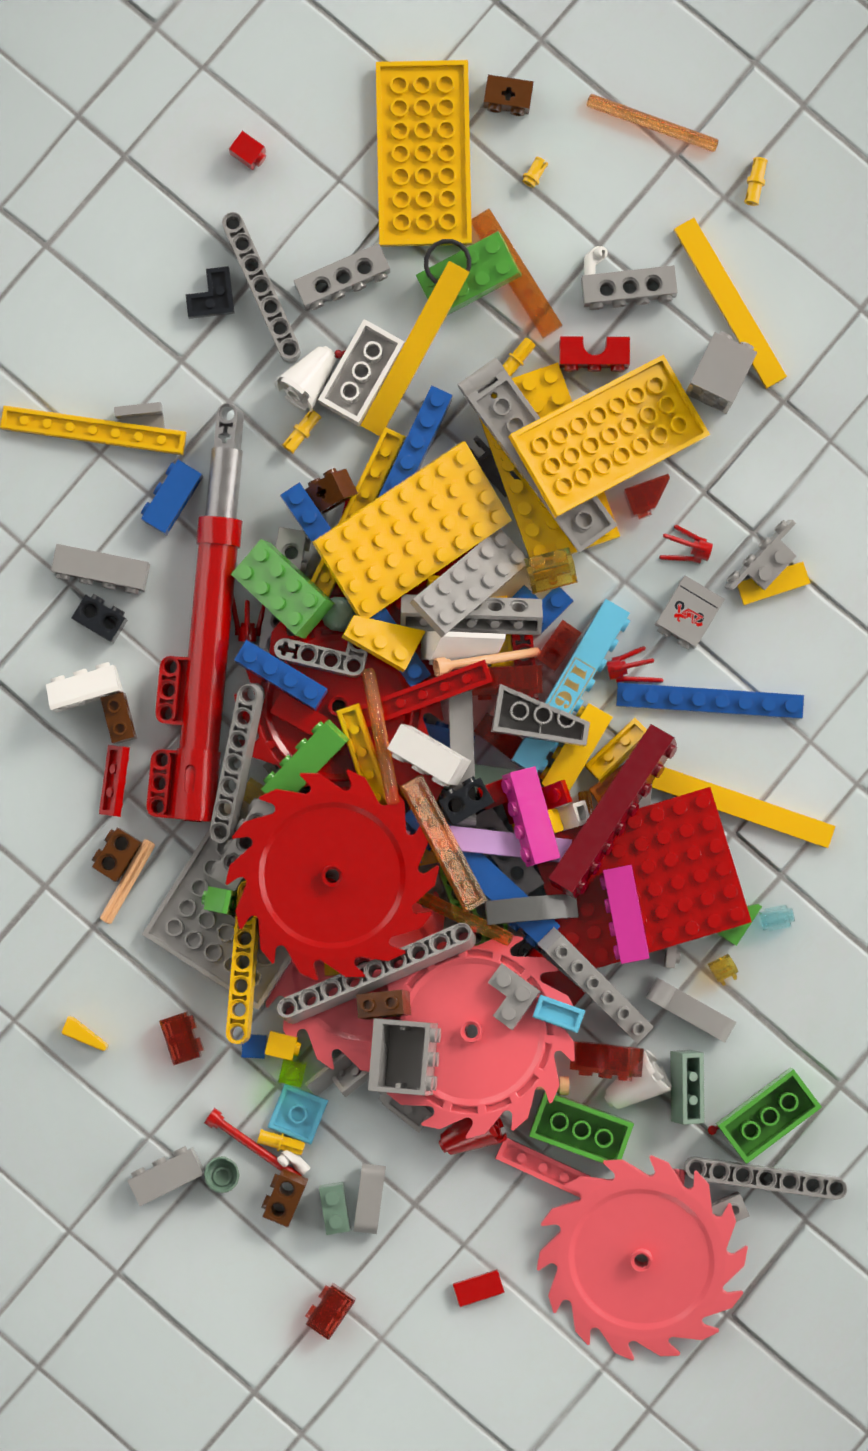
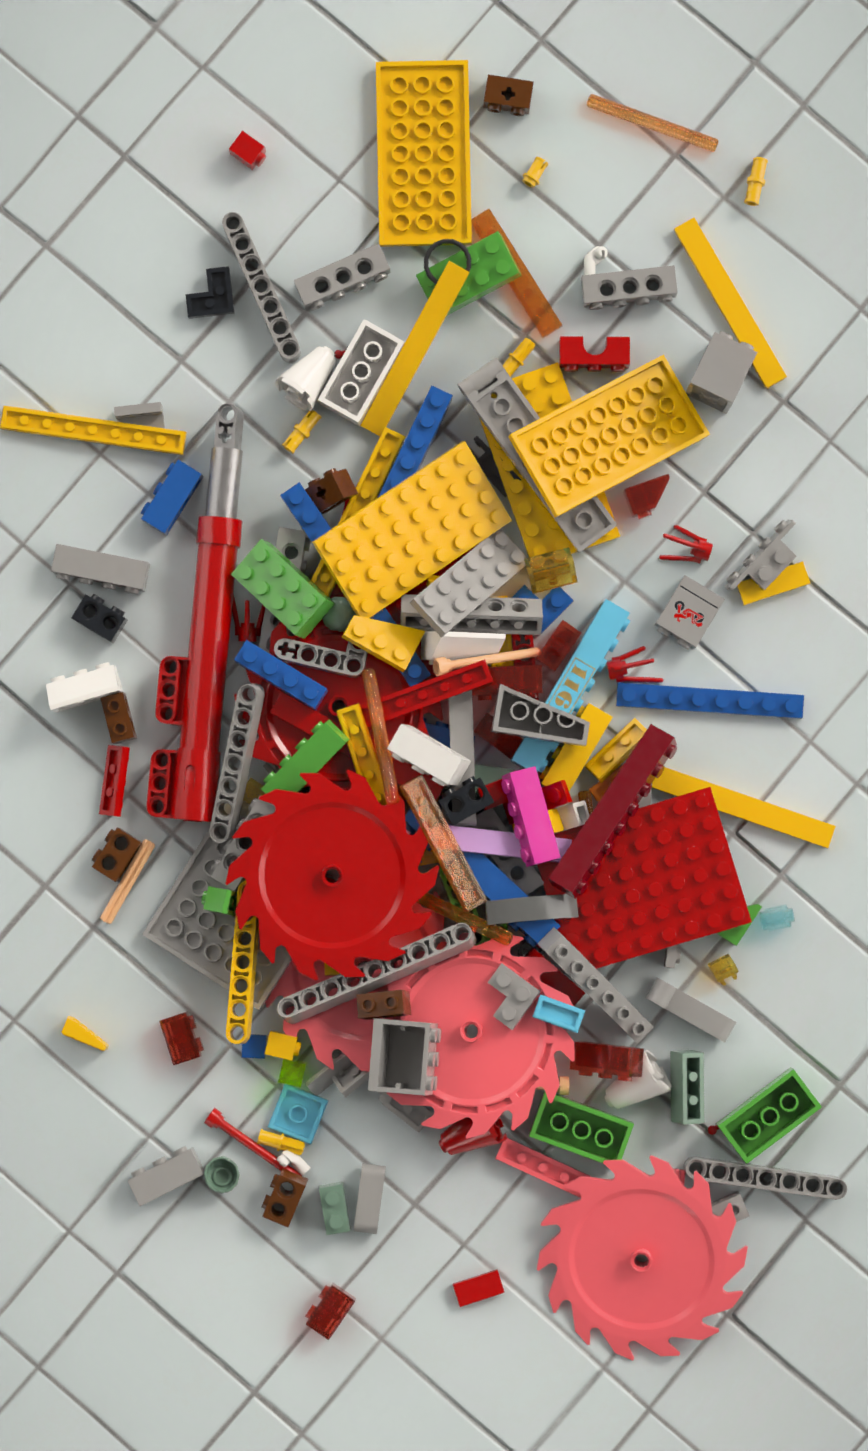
(626, 914): dark pink brick -> none

